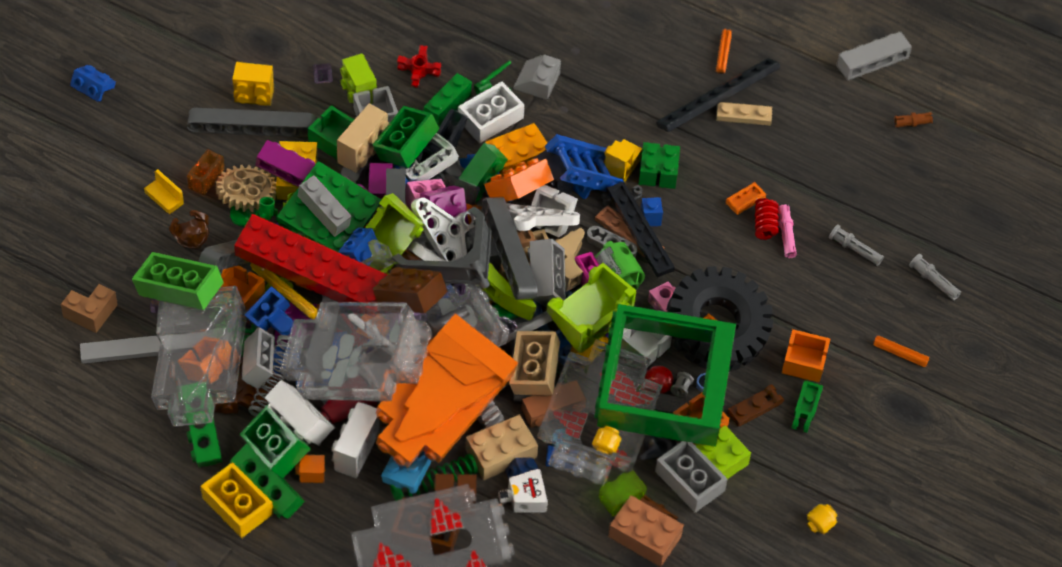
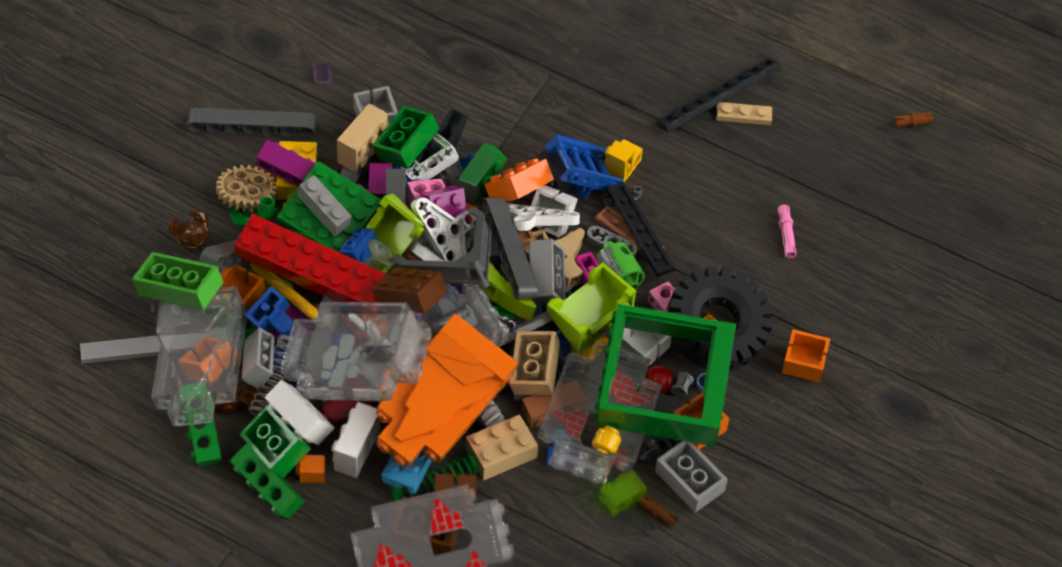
(90, 311): medium nougat brick -> none
(91, 82): blue bracket -> none
(165, 193): yellow panel -> none
(205, 172): clear orange brick -> none
(237, 500): yellow brick -> none
(253, 83): yellow piece -> none
(328, 130): green piece -> none
(357, 76): lime brick -> none
(419, 66): red pin -> none
(449, 97): green brick -> none
(485, 84): green plant -> none
(492, 112): white brick -> none
(520, 145): light orange brick -> none
(520, 466): dark blue bracket -> none
(526, 493): white torso -> none
(539, 76): light grey slope -> none
(645, 531): nougat brick -> none
(652, 210): blue brick -> none
(659, 160): green piece -> none
(723, 51): orange axle -> none
(728, 455): lime brick -> none
(745, 198): orange plate -> none
(755, 406): reddish brown plate -> none
(766, 218): red piece -> none
(807, 404): green hinge -> none
(821, 518): yellow head -> none
(848, 240): light grey pin -> none
(874, 55): light grey brick -> none
(901, 351): orange axle -> none
(928, 272): light grey pin -> none

